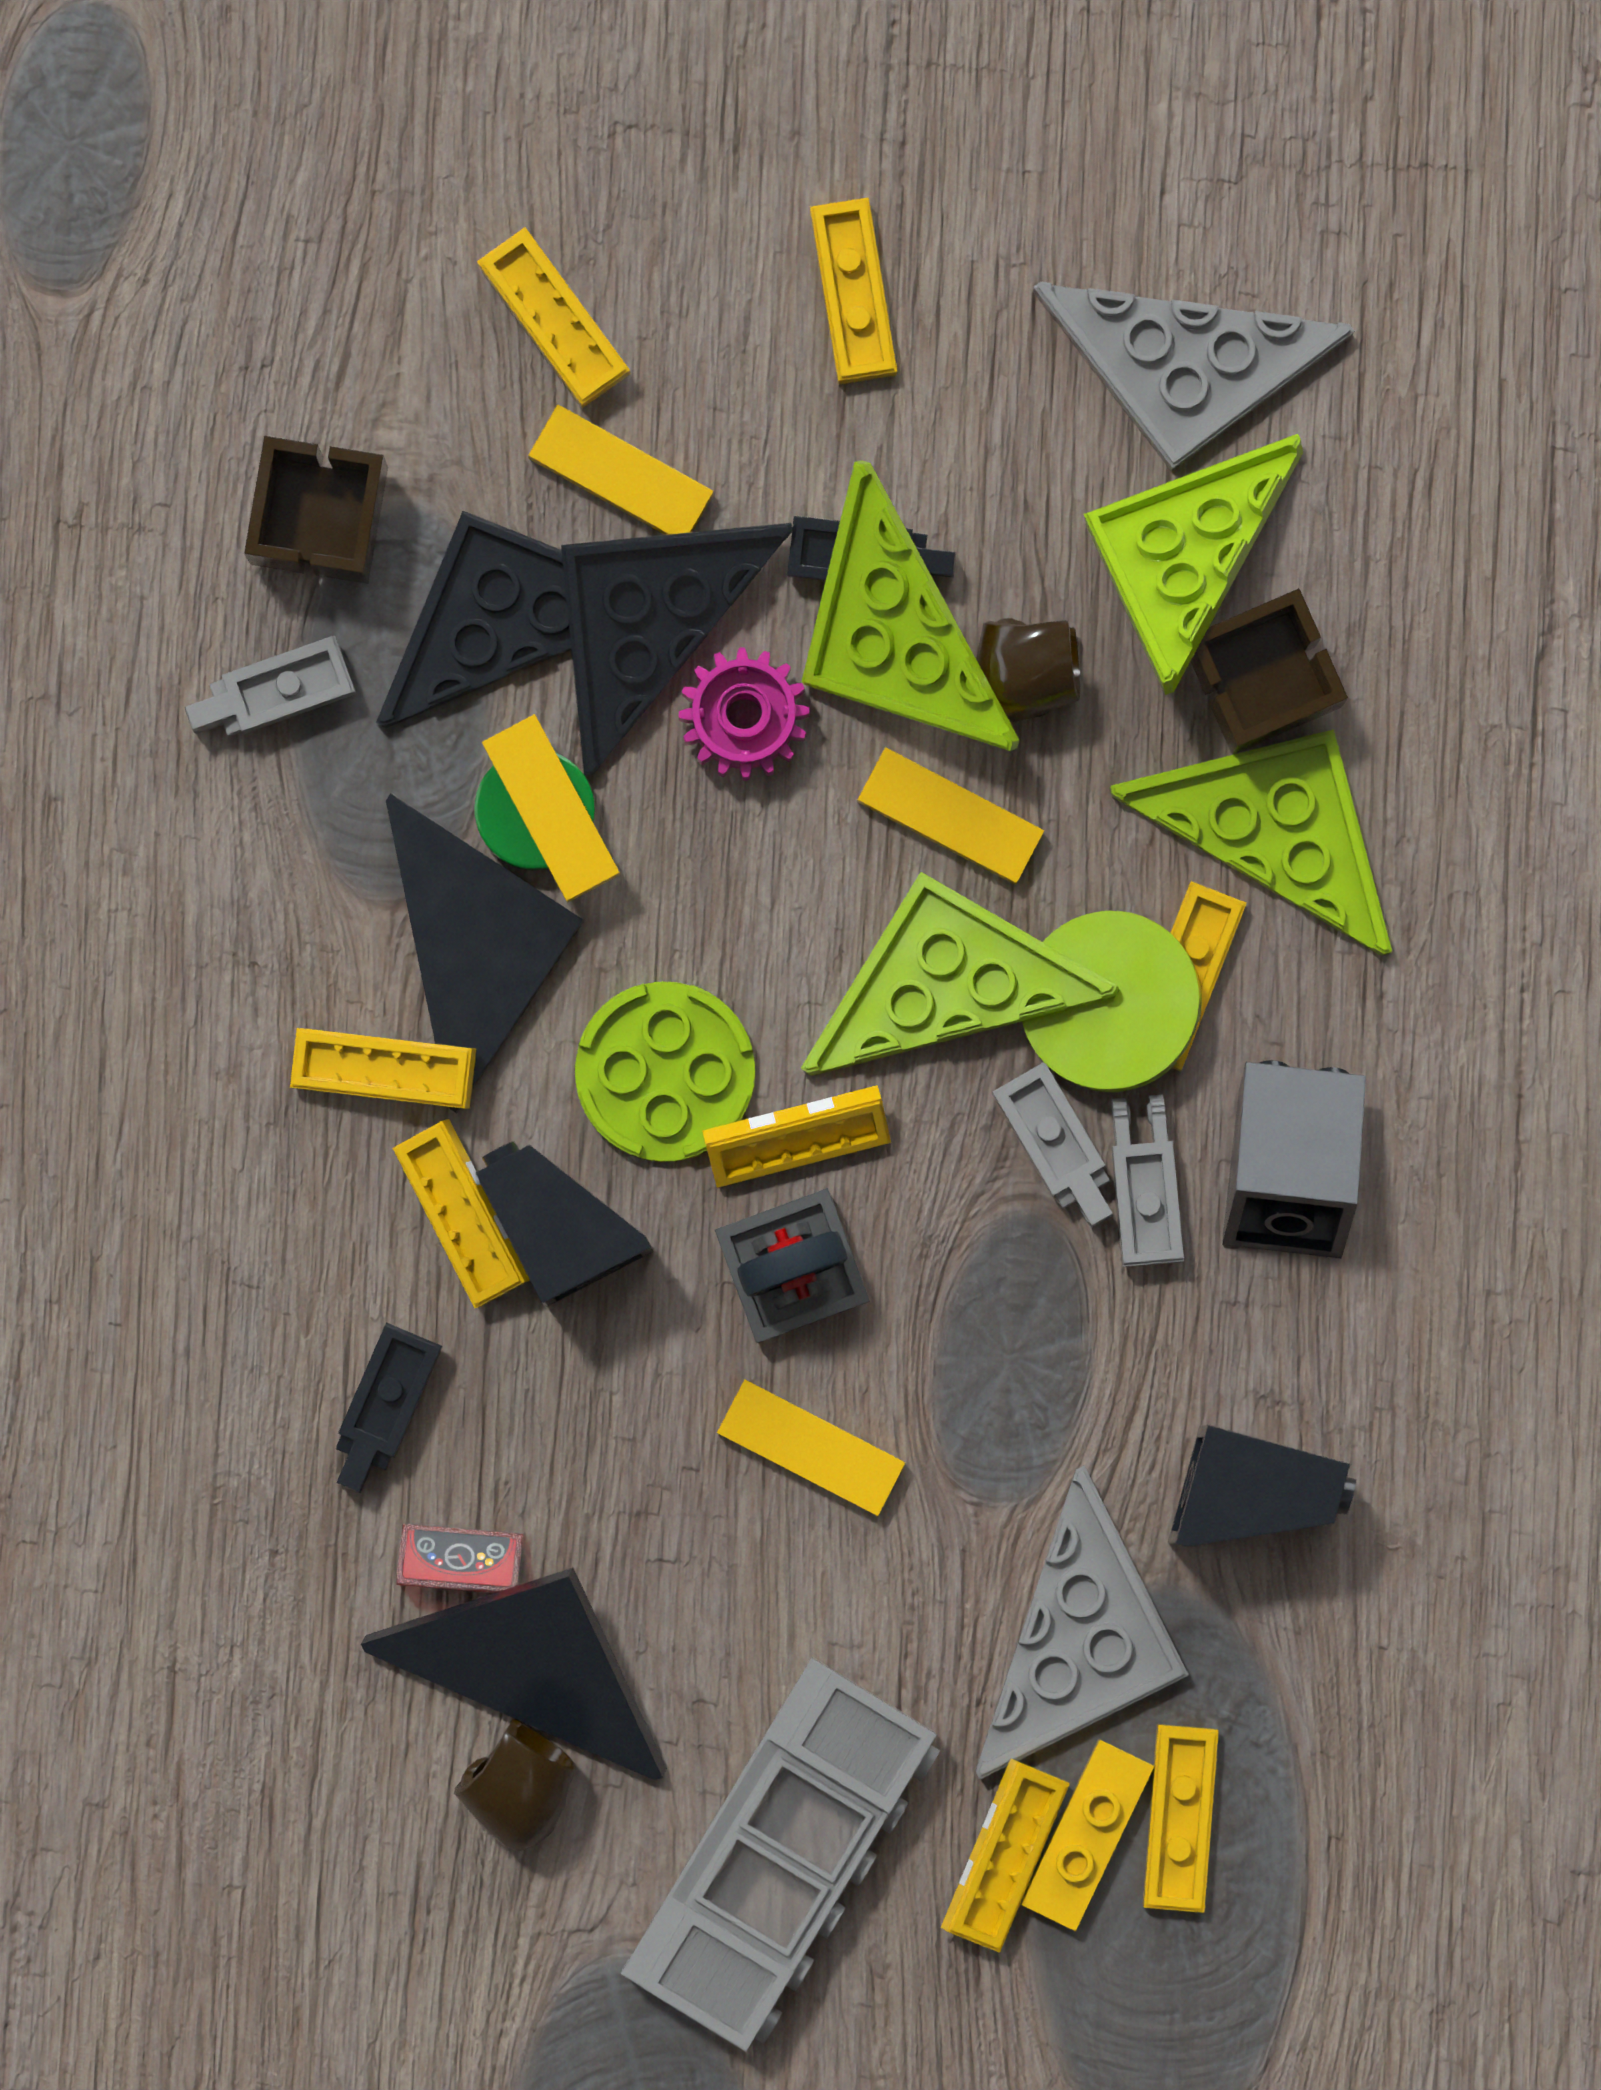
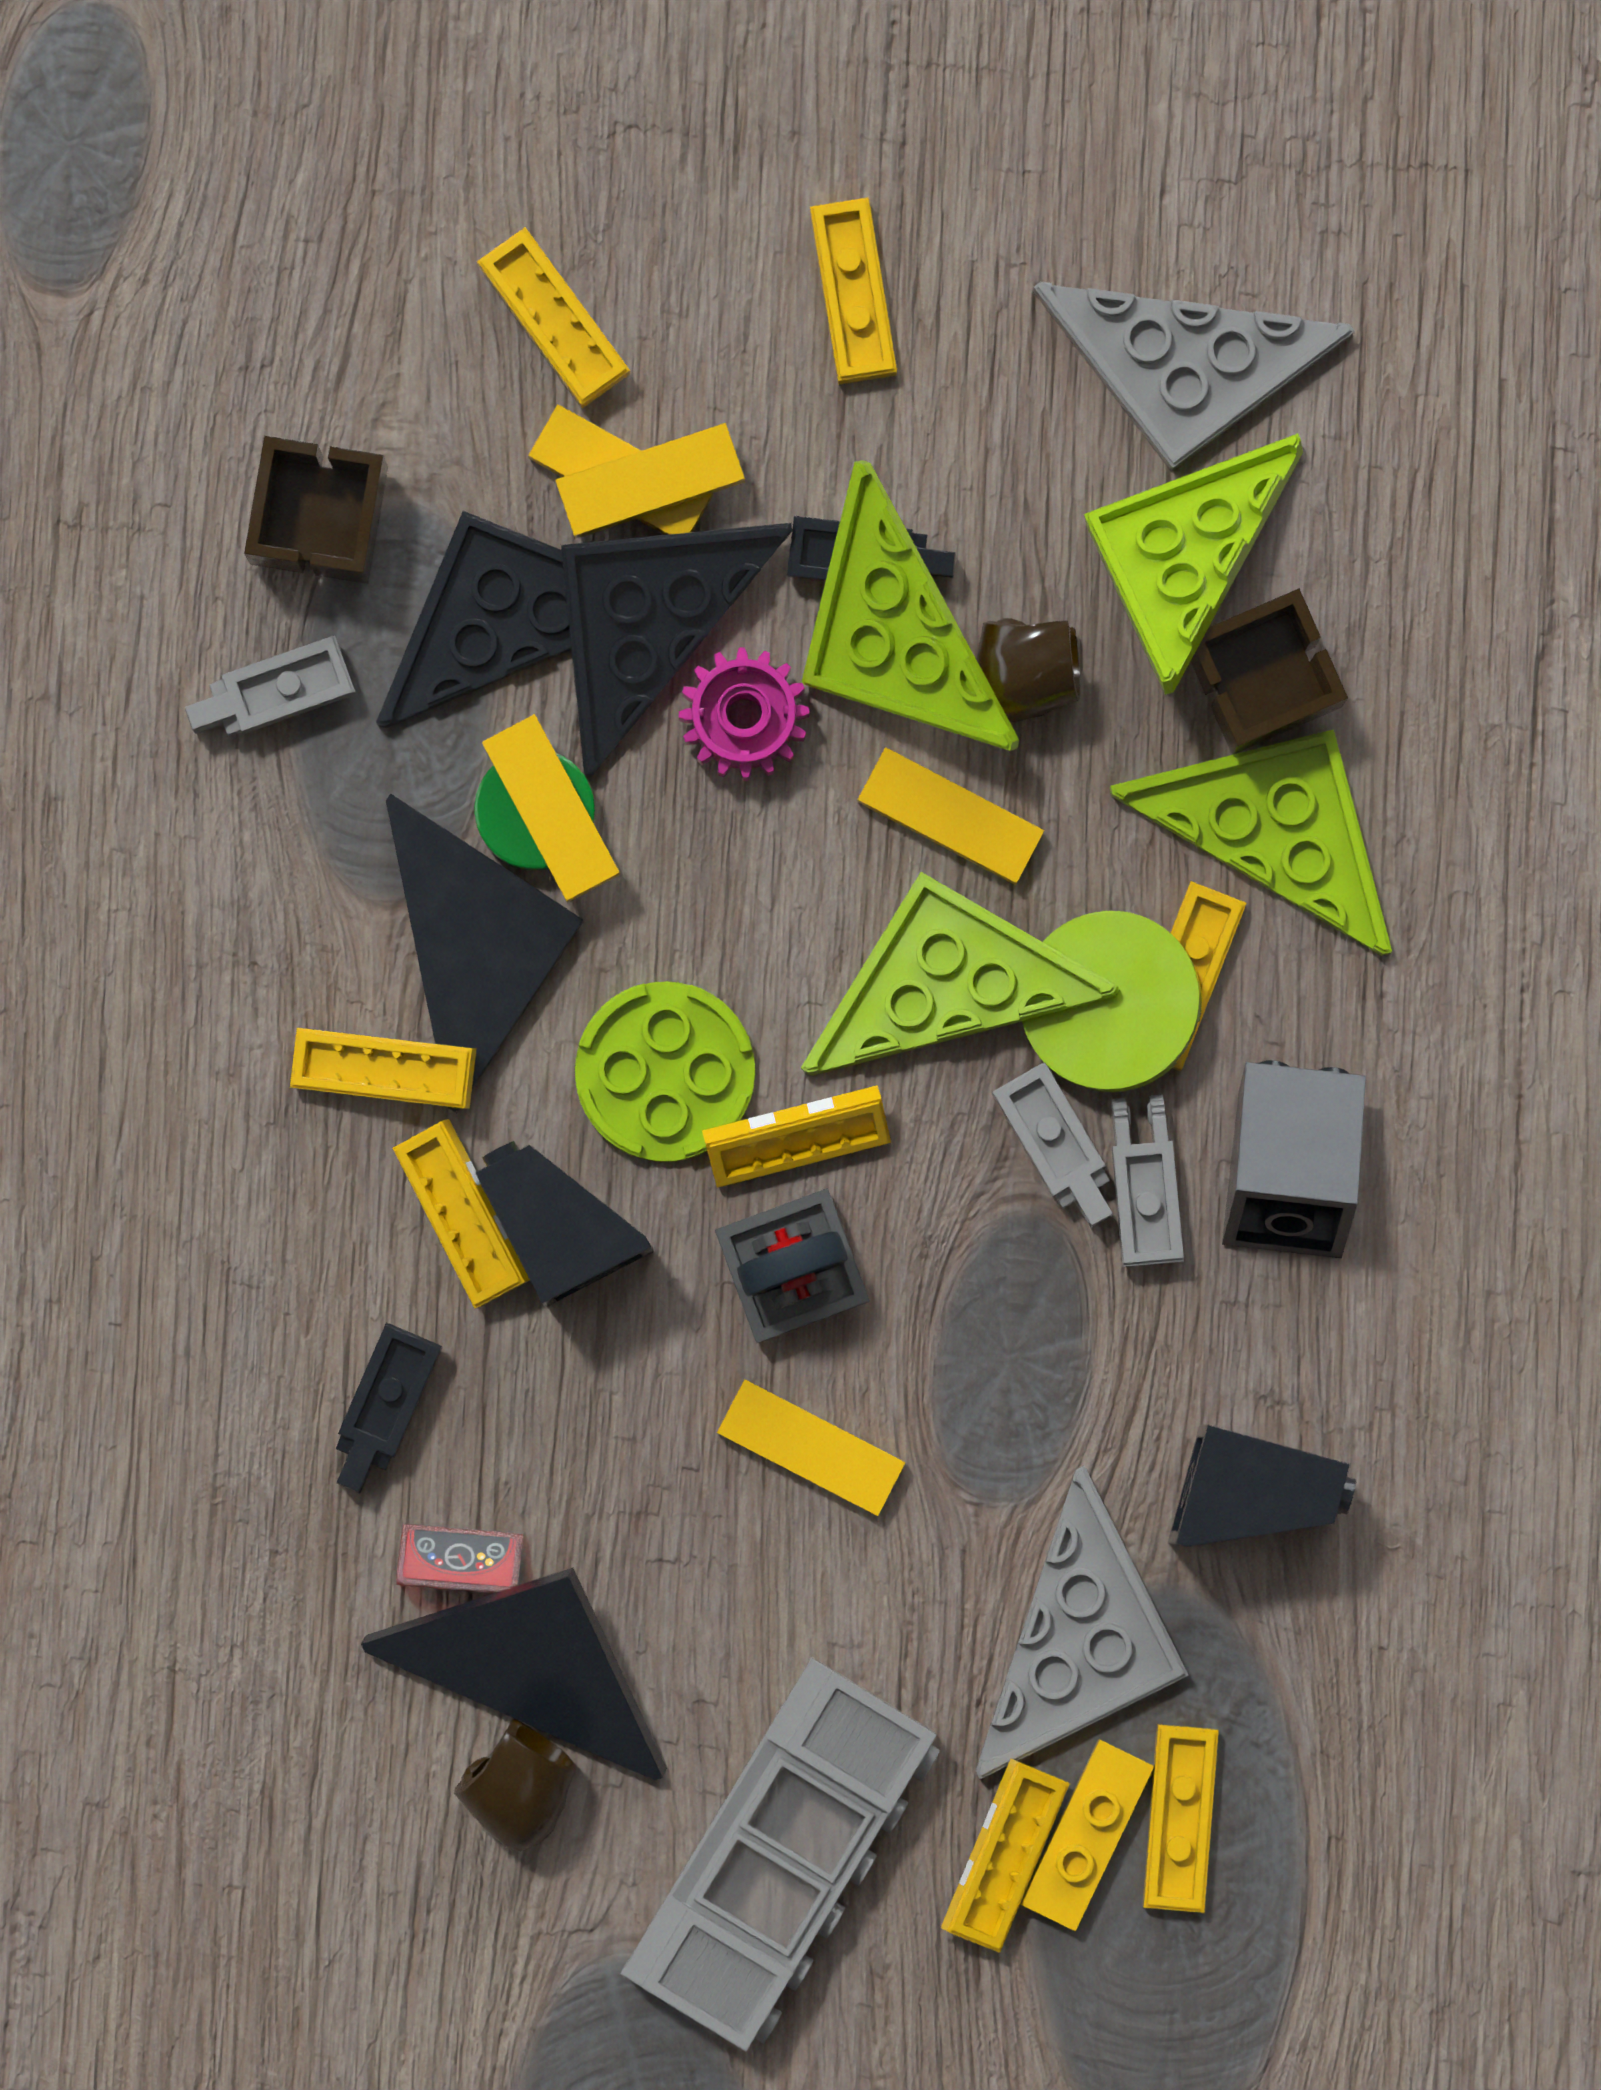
(650, 480): none -> yellow tile

